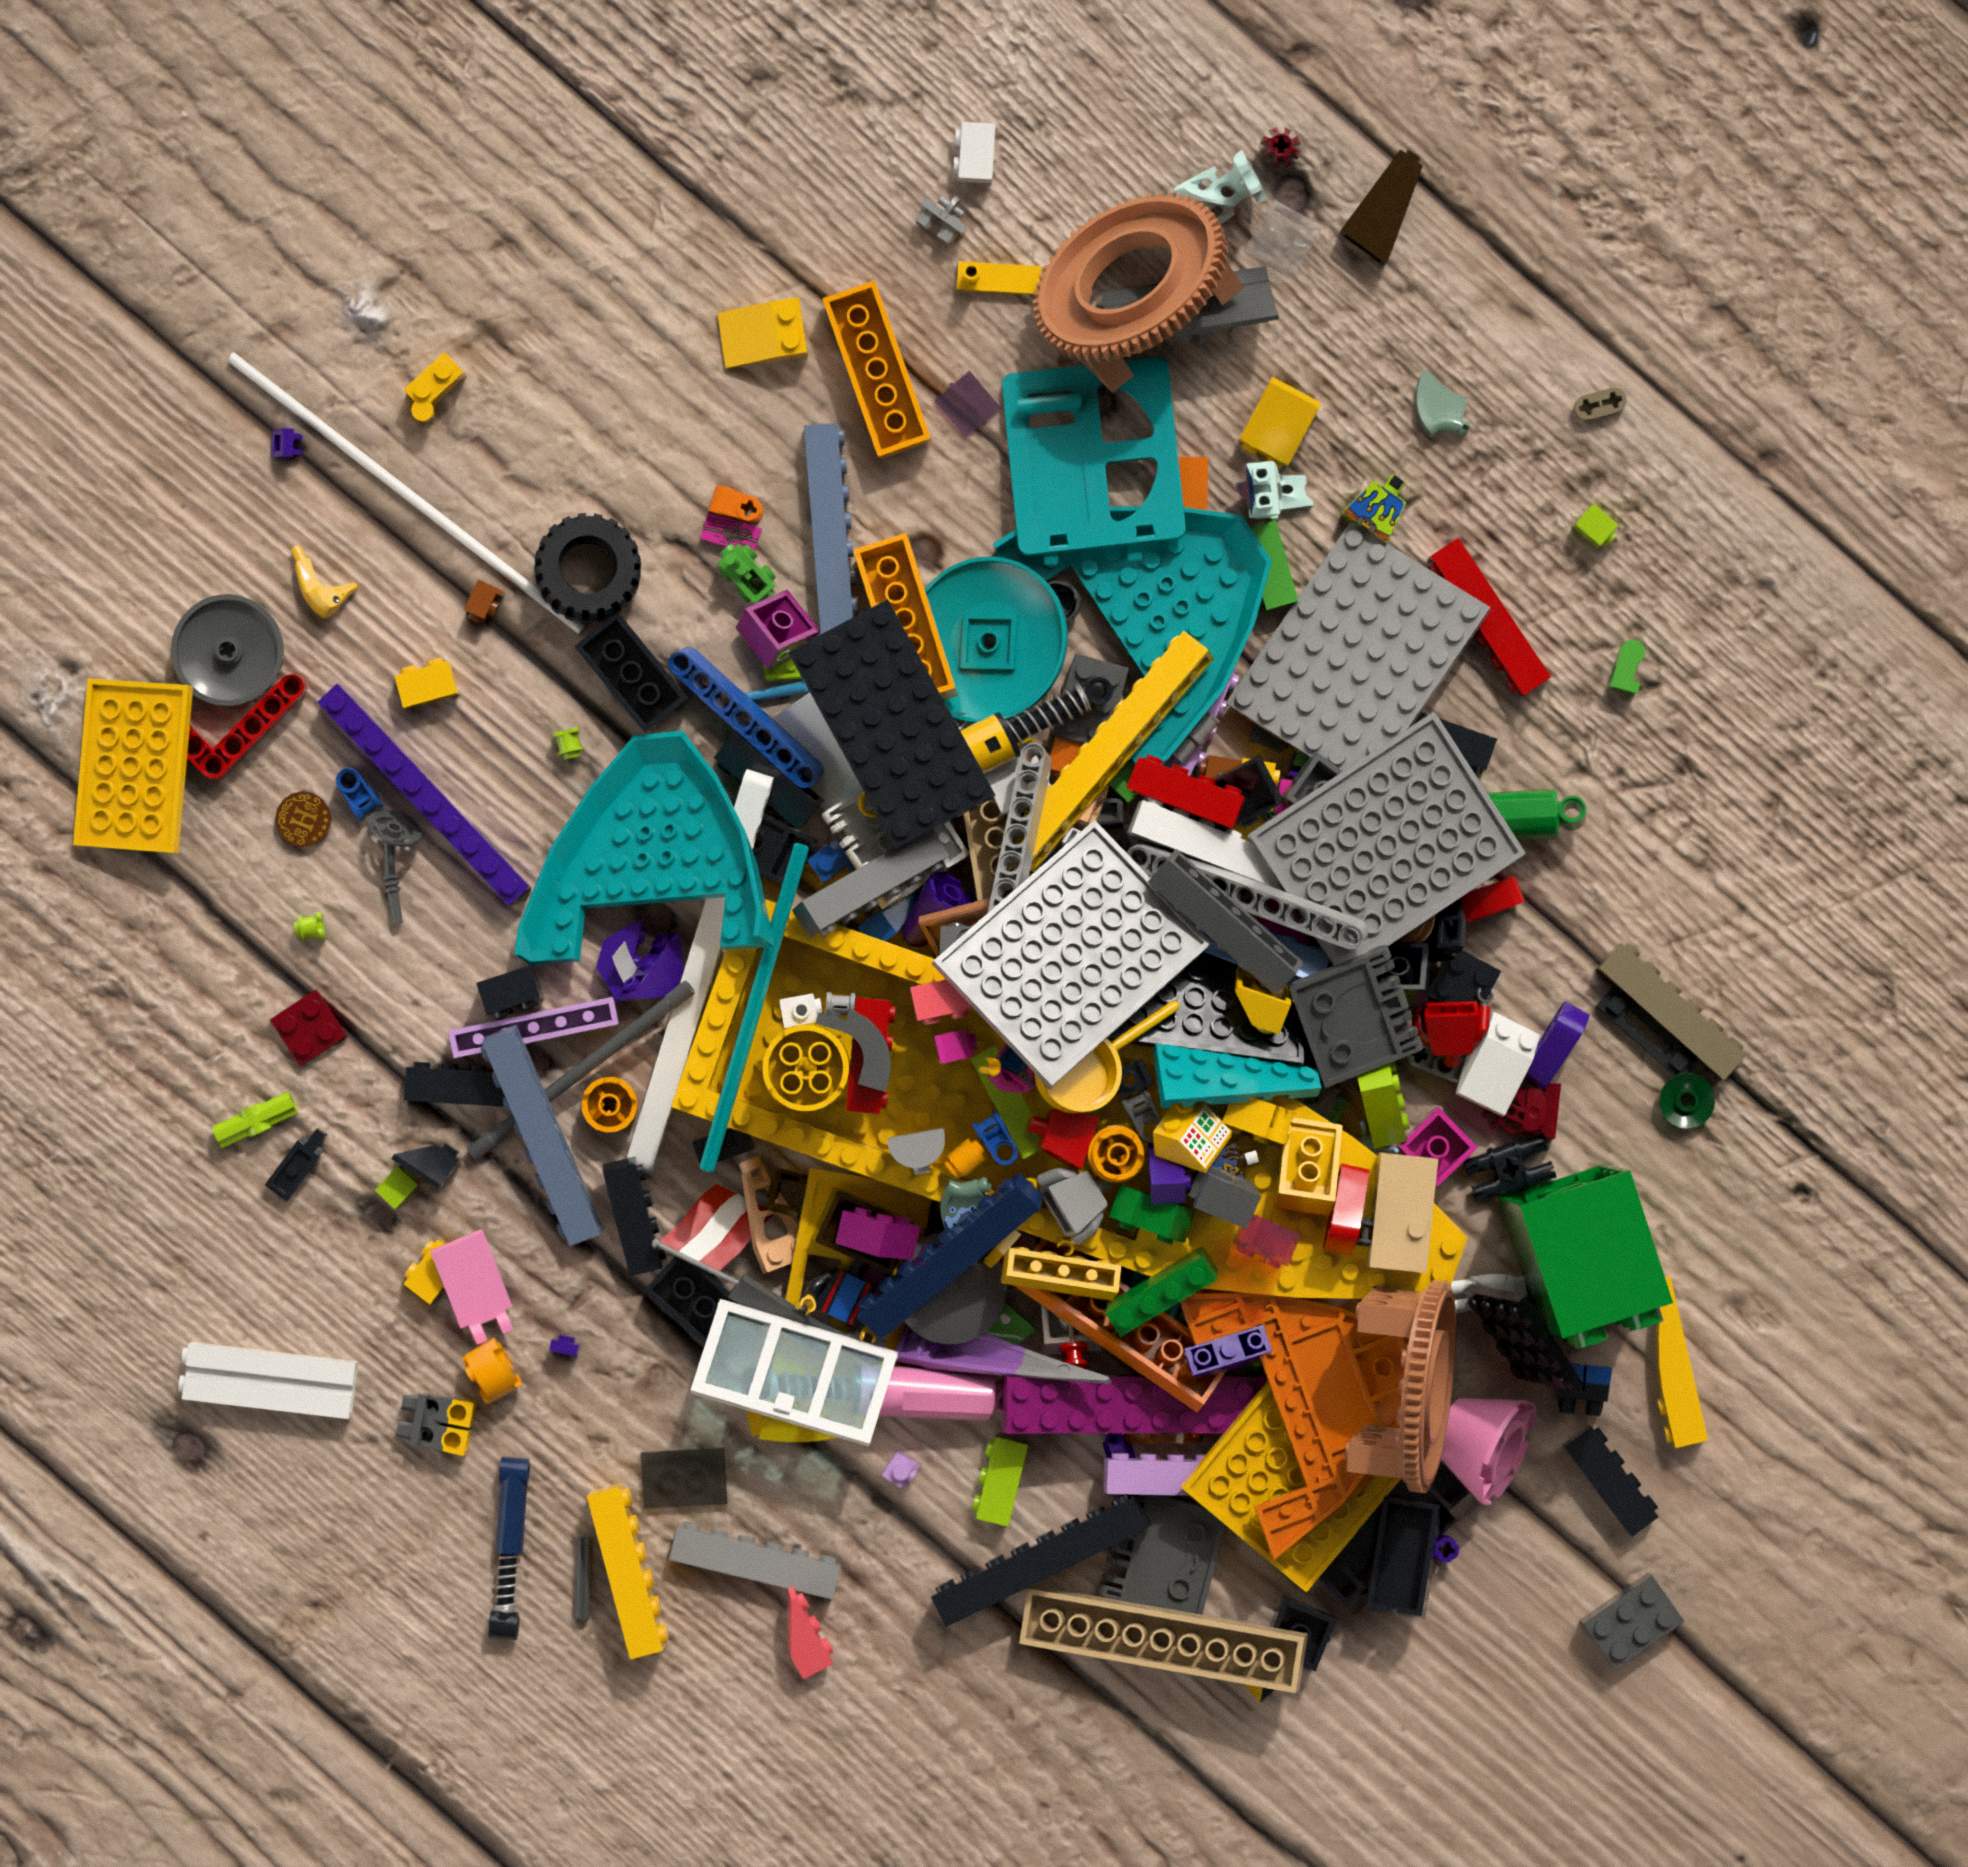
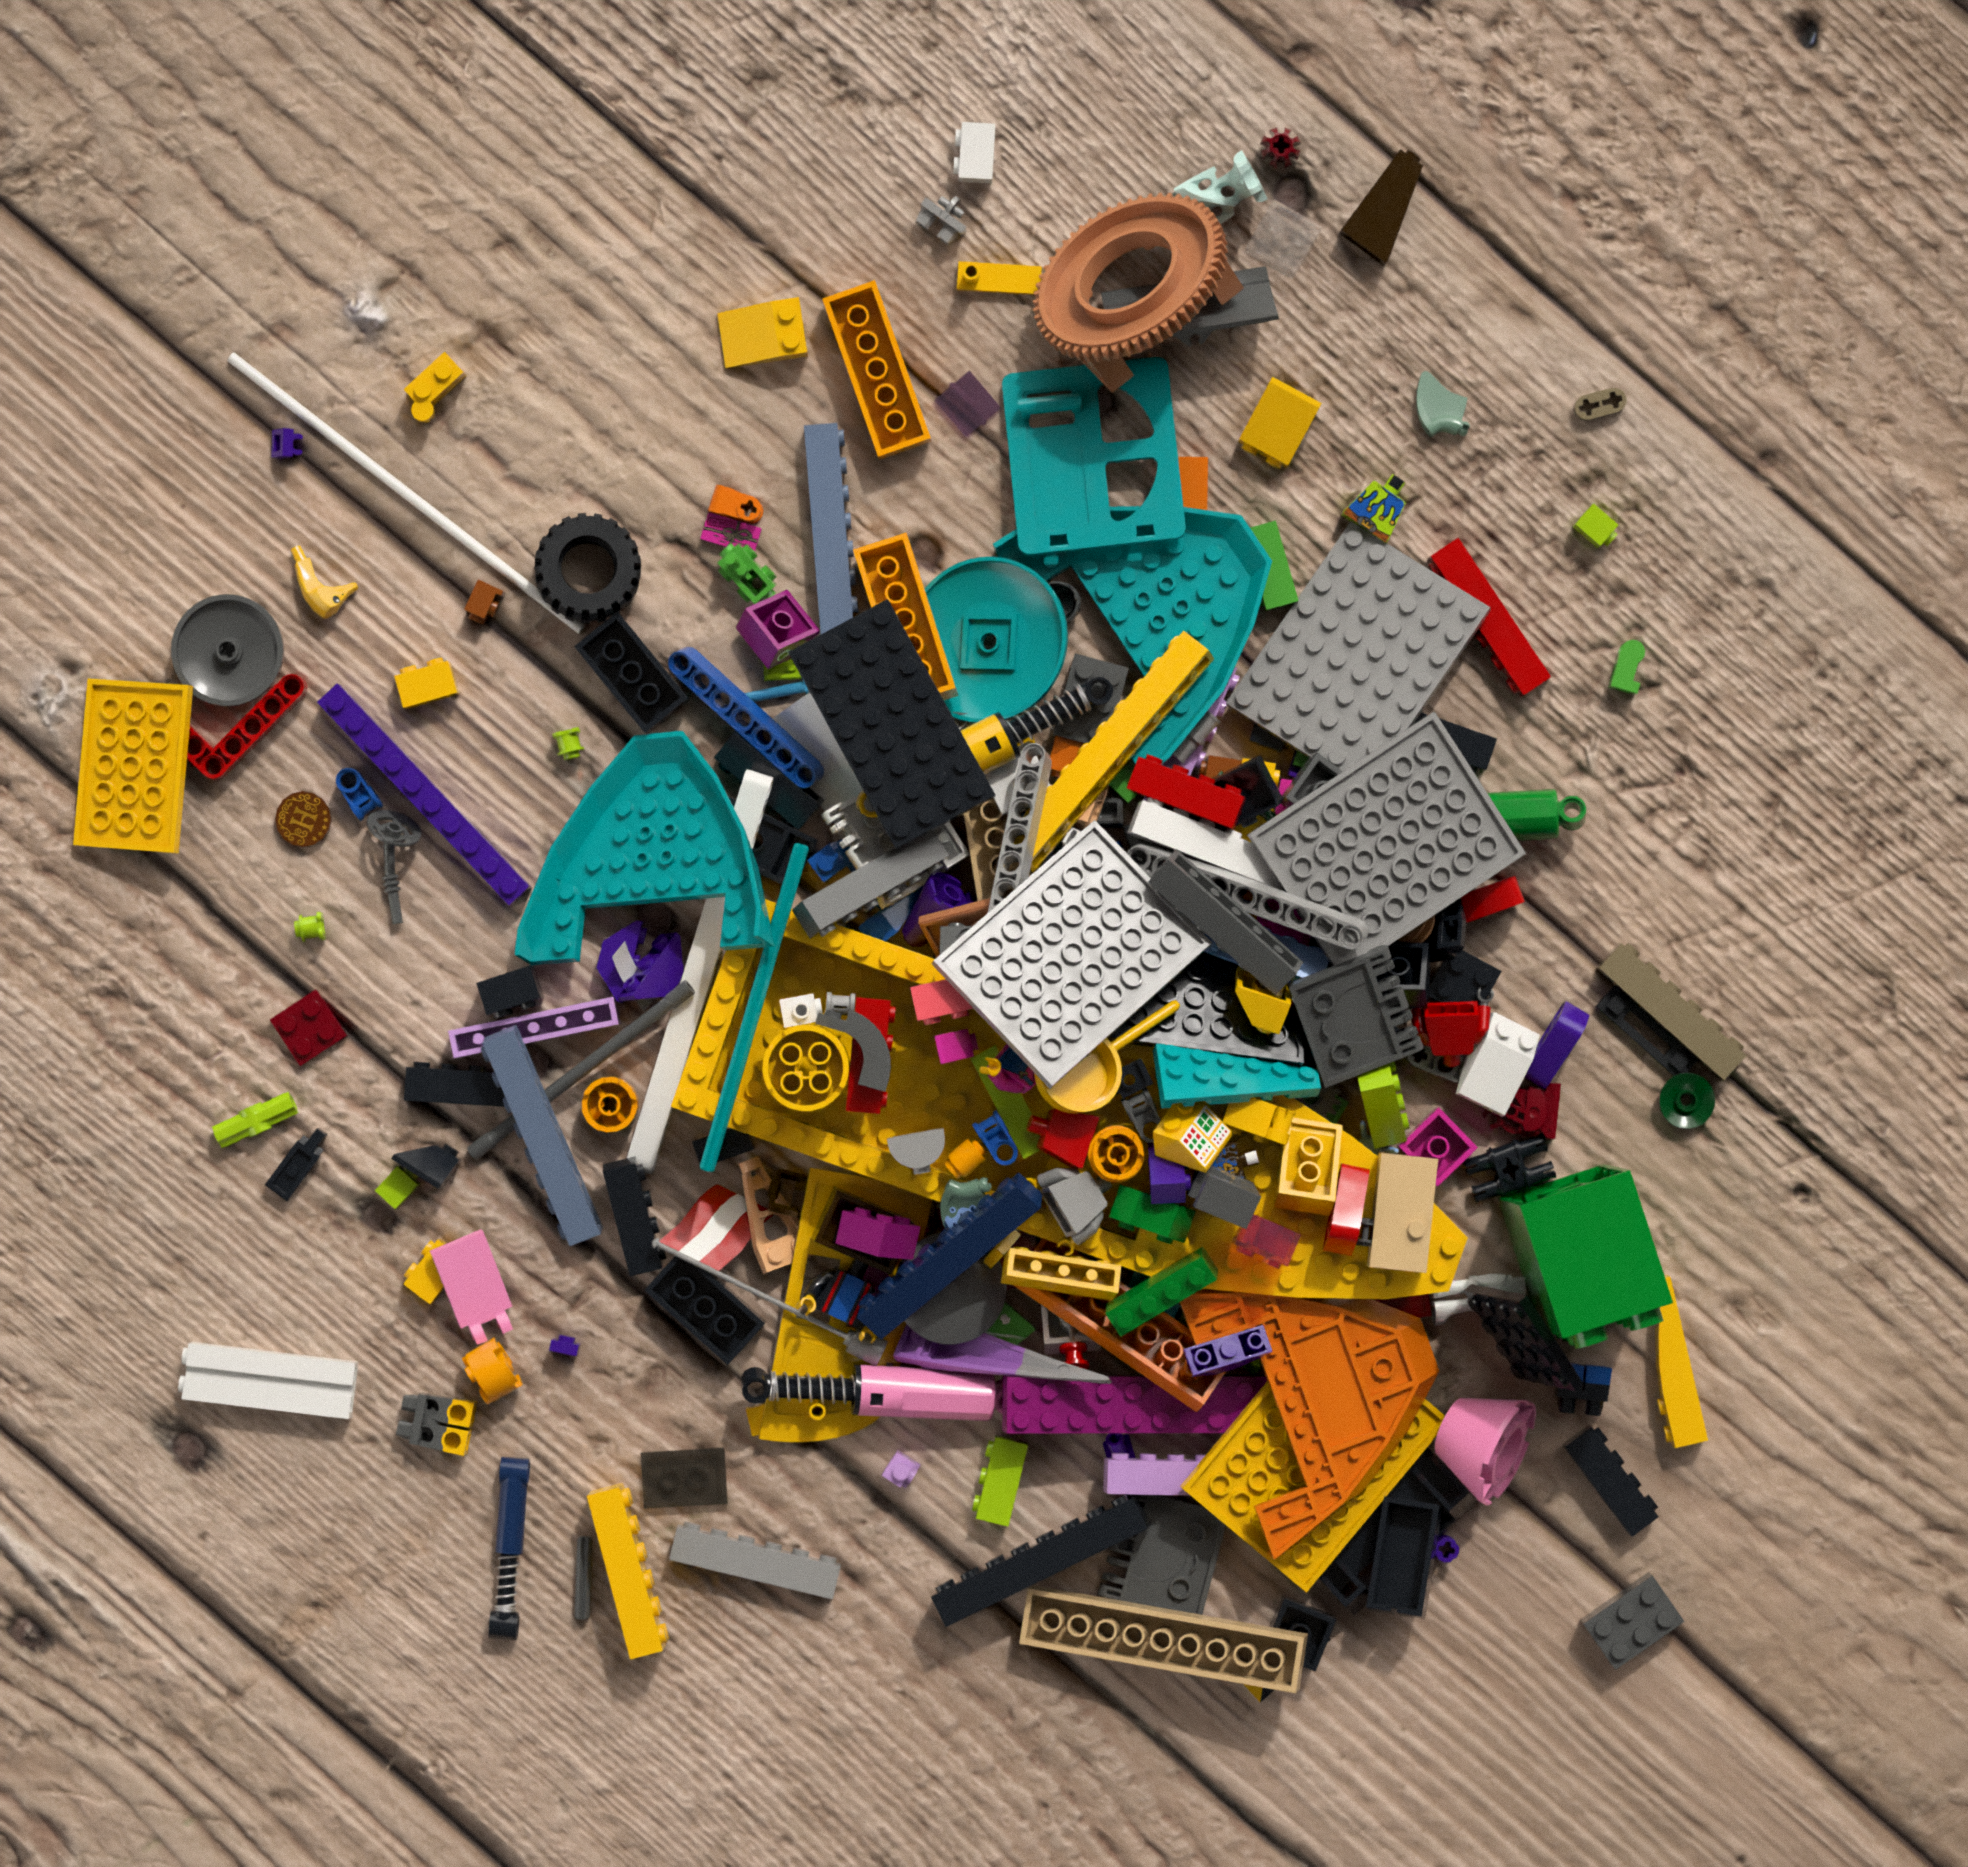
(756, 1296): dark grey tile -> none
(794, 1372): door -> none
(804, 1642): coral slope -> none
(1153, 1438): clear orange tile -> none
(1264, 491): light aqua hips -> none
(1426, 1389): nougat piece -> none

